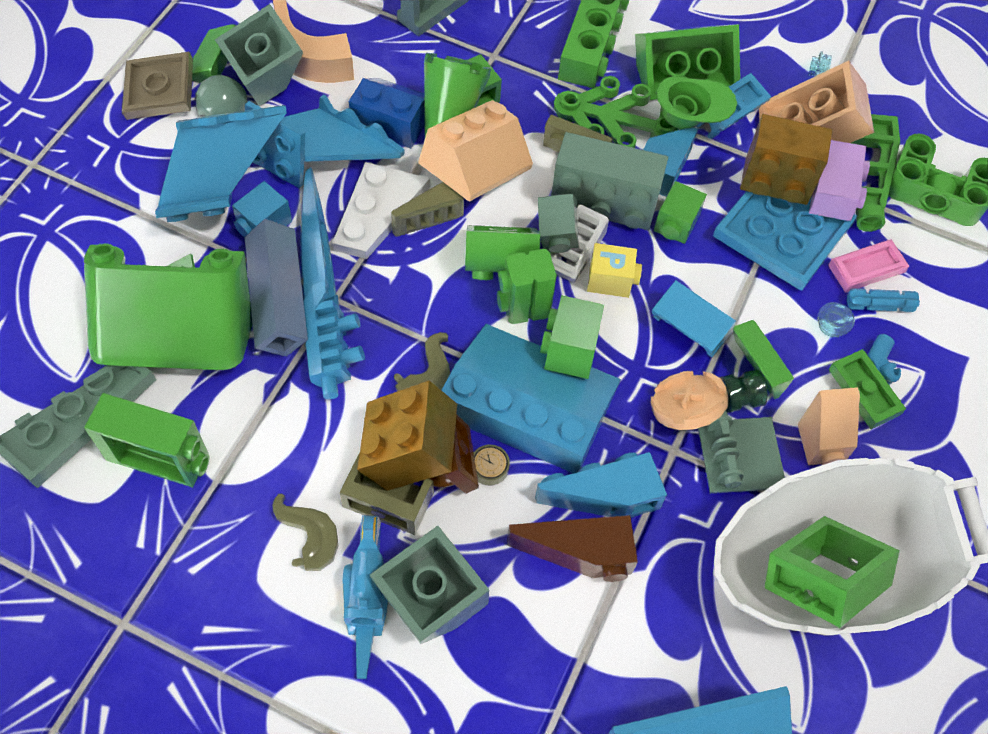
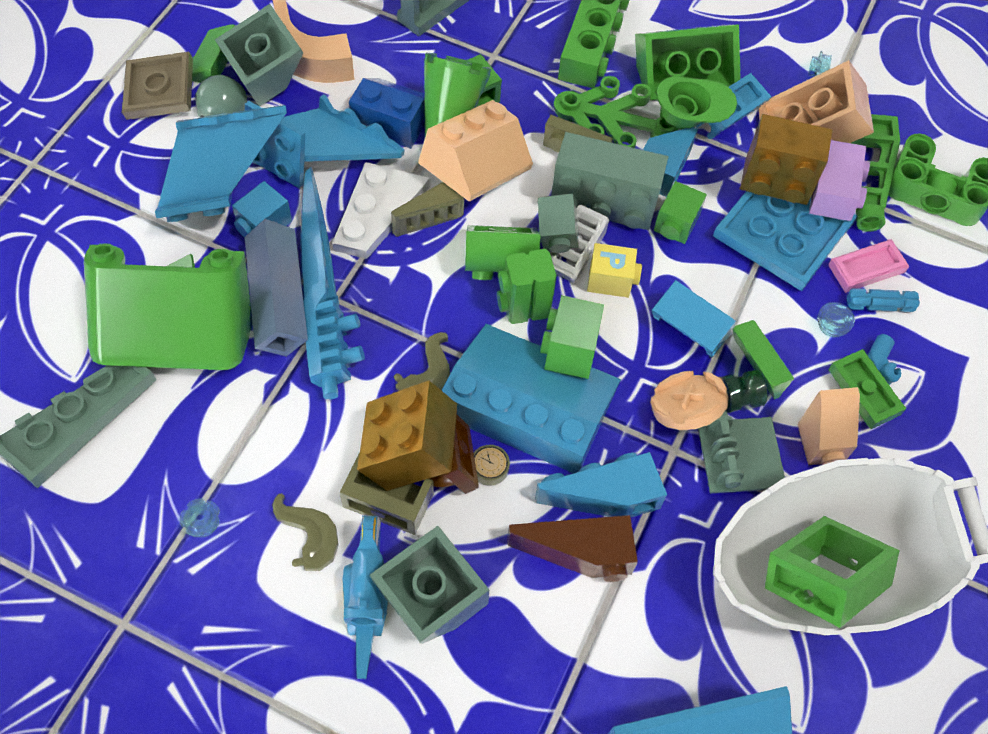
(148, 440): bright green window -> none
(202, 527): none -> clear light blue plate

